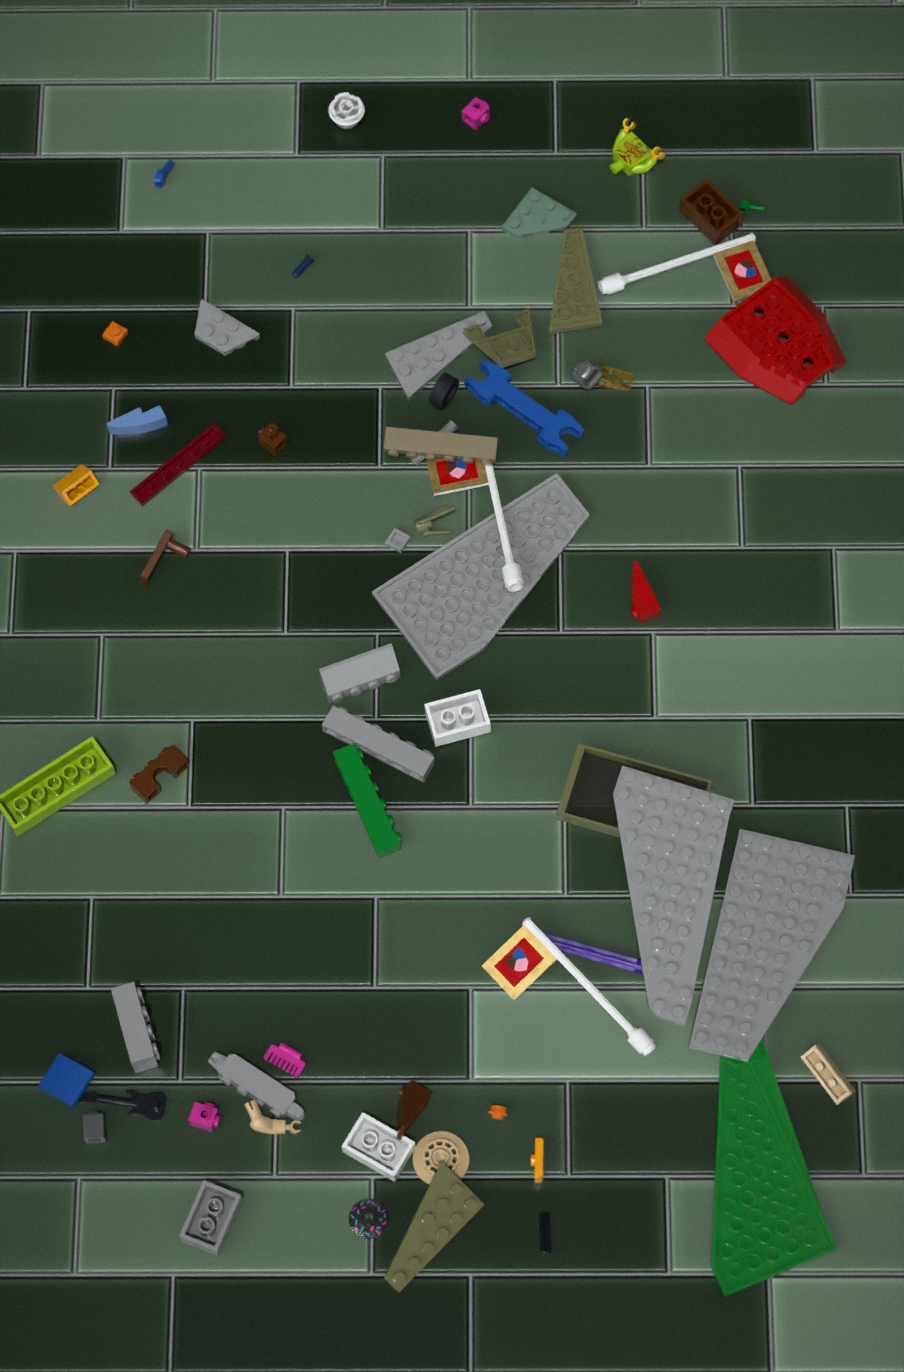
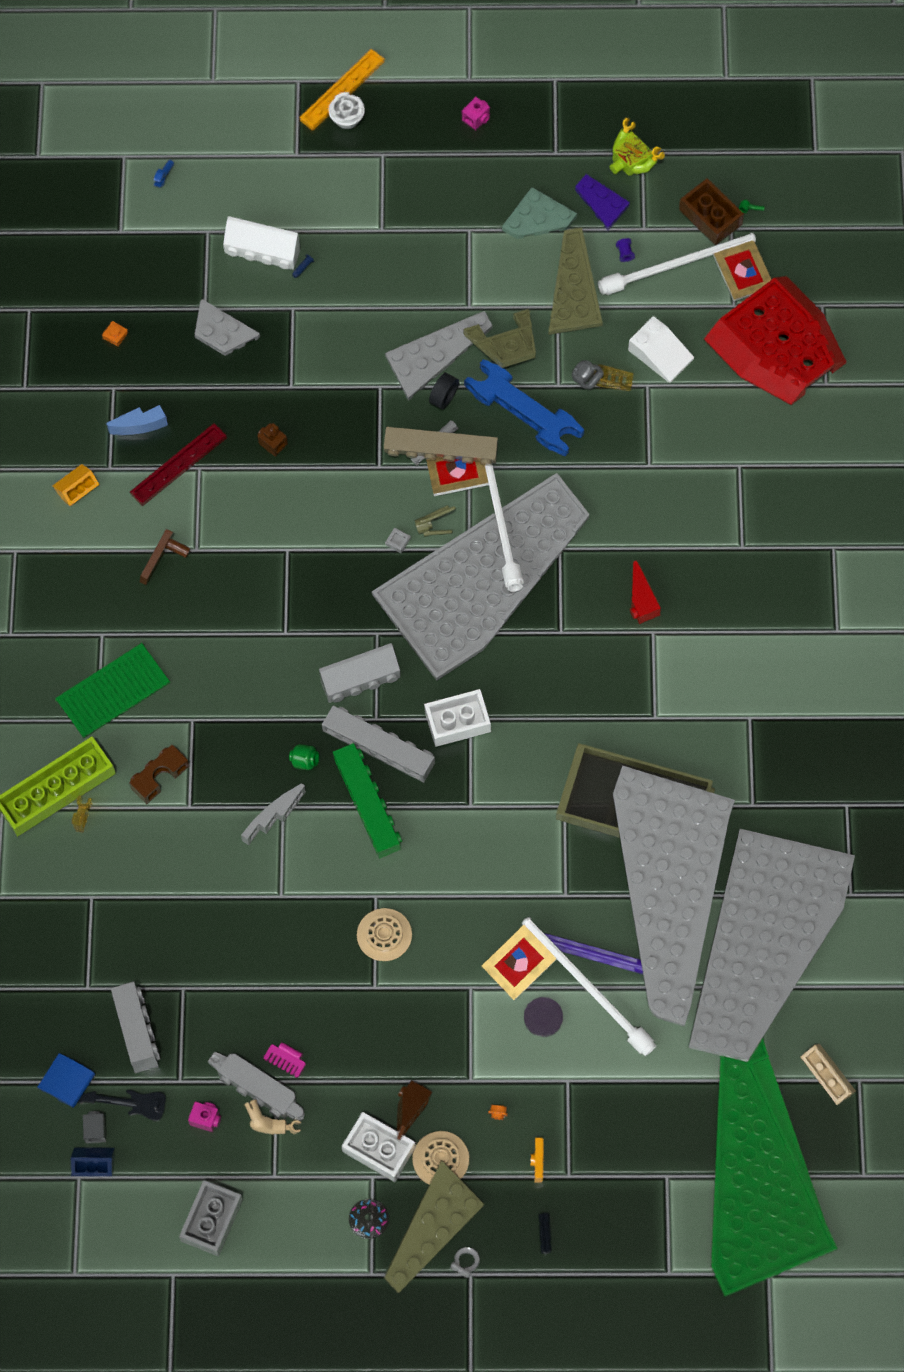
(80, 818): none -> clear yellow plate
(92, 1162): none -> dark blue brick
(112, 690): none -> green window
(261, 243): none -> white slope
(278, 809): none -> light grey slope
(304, 757): none -> green head
(347, 83): none -> light orange tile
(384, 934): none -> tan wheel
(465, 1272): none -> light grey piece
(543, 1017): none -> clear purple tile
(603, 201): none -> dark purple wing
(625, 250): none -> dark purple bush
(660, 350): none -> white slope

